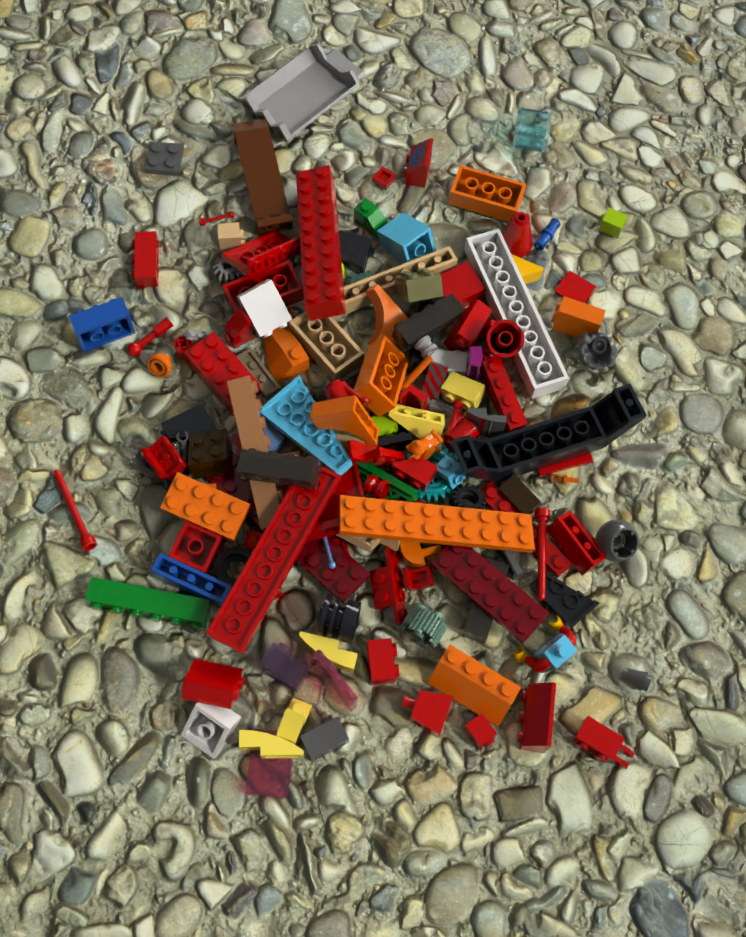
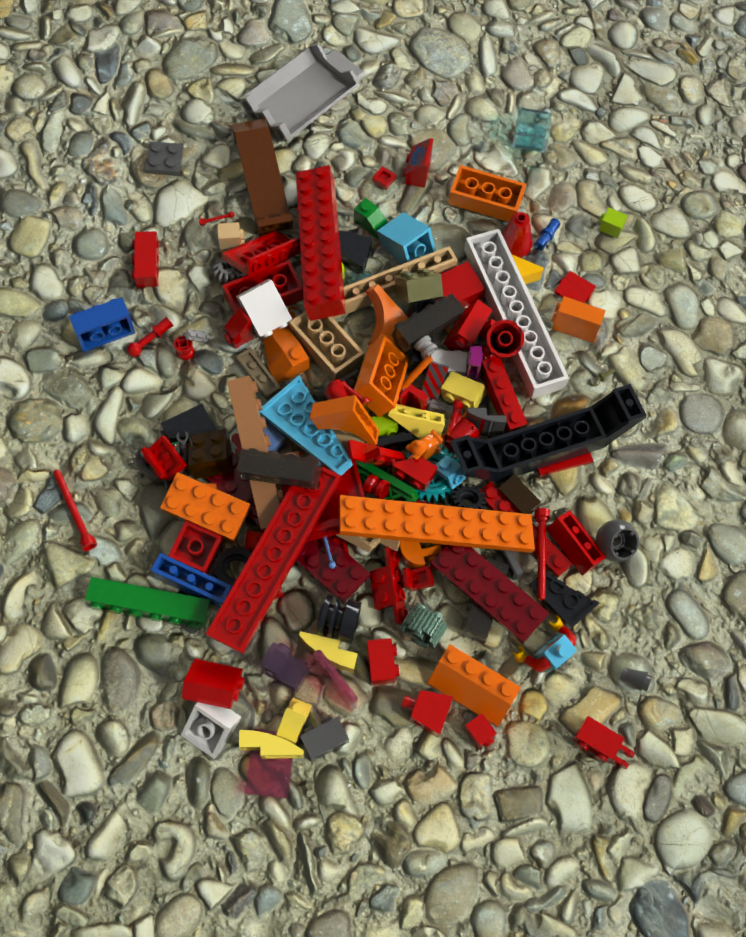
(159, 364): orange brick -> none
(215, 366): red brick -> none
(537, 717): red slope -> none
(564, 479): orange hand -> none
(595, 354): dark grey hair -> none

